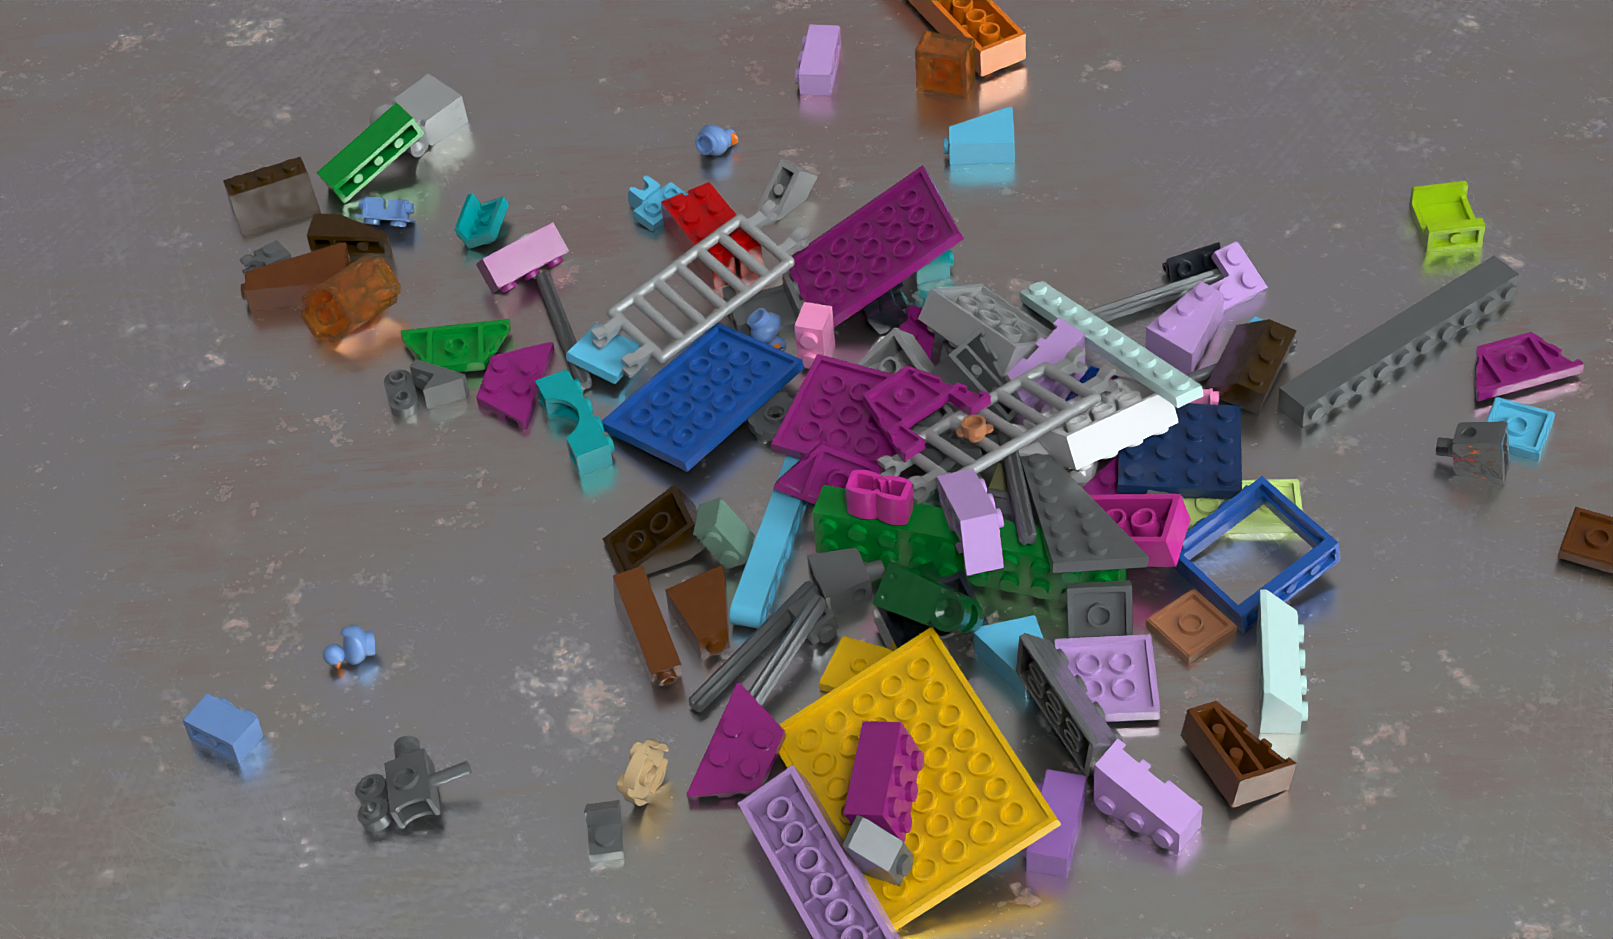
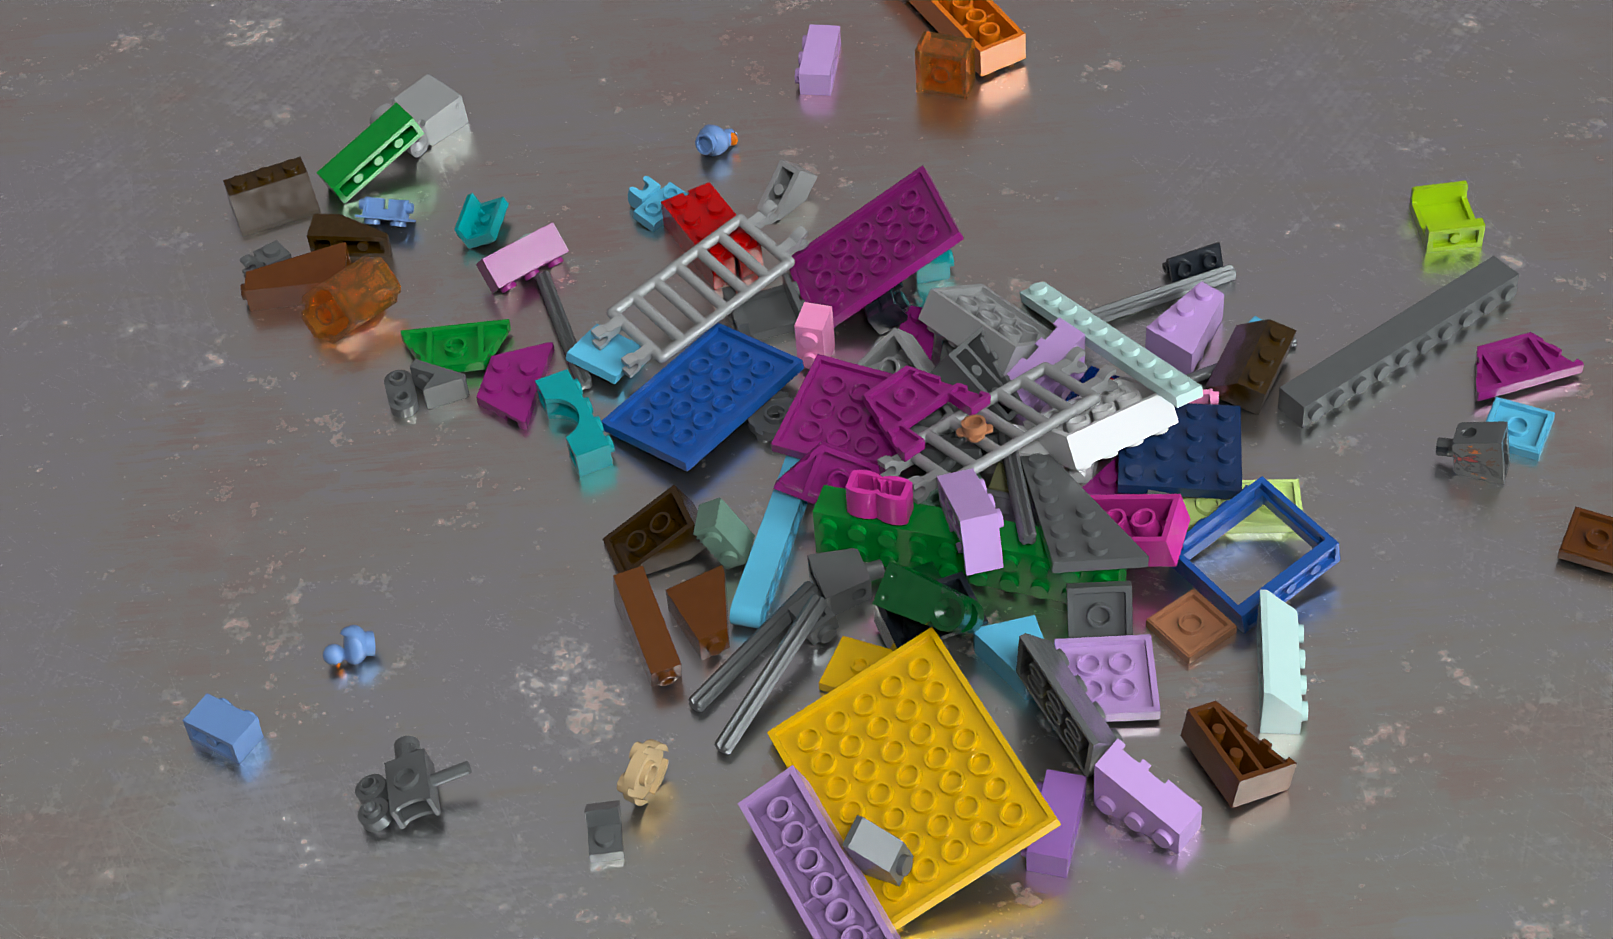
(739, 750): magenta wing -> none
(765, 327): medium blue animal -> none
(884, 777): magenta brick -> none
(982, 139): medium azure slope -> none
(1240, 277): lavender plate -> none

